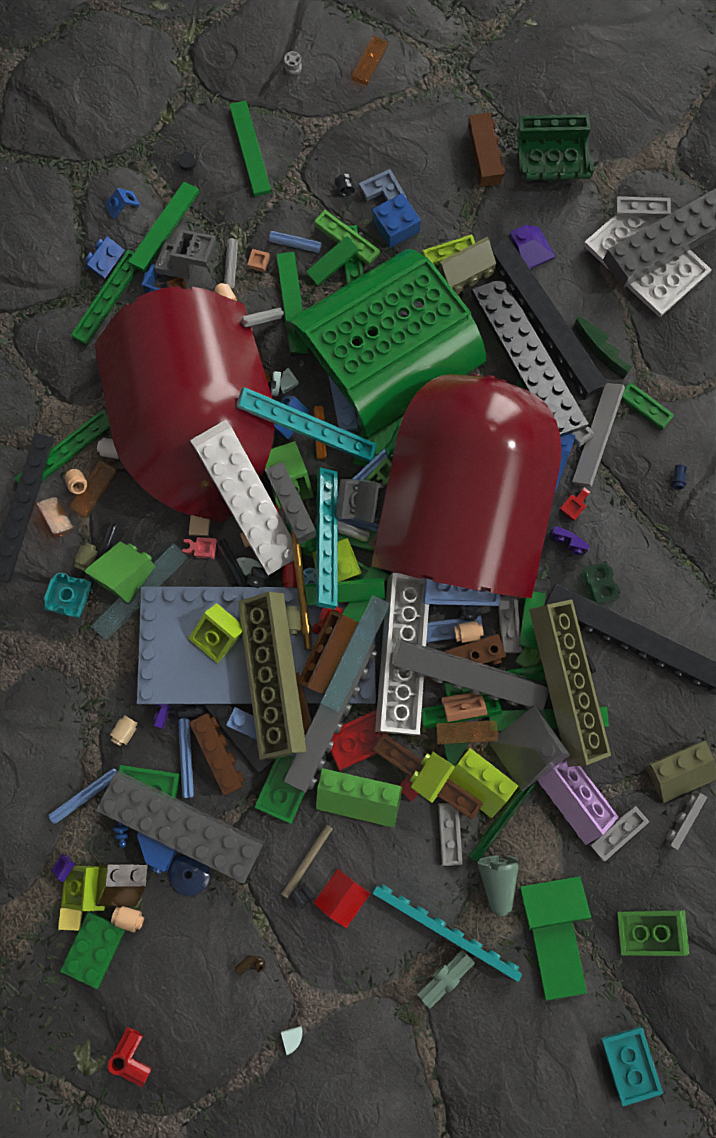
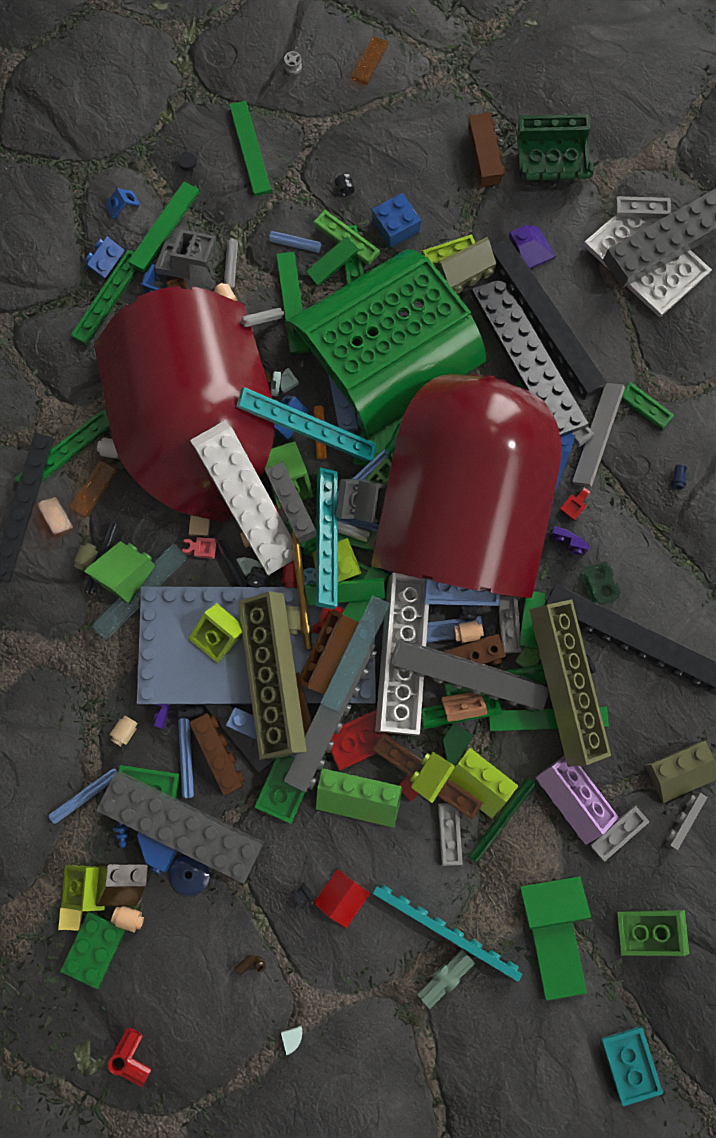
(63, 867): dark purple tile -> none
(67, 595): teal slope -> none
(75, 481): light nougat brick -> none
(258, 260): nougat plate -> none
(307, 861): dark tan bar -> none
(383, 183): sand blue plate -> none
(467, 732): clear orange tile -> none
(499, 881): sand green cone -> none
(529, 748): dark grey slope -> none
(605, 352): dark green slope -> none

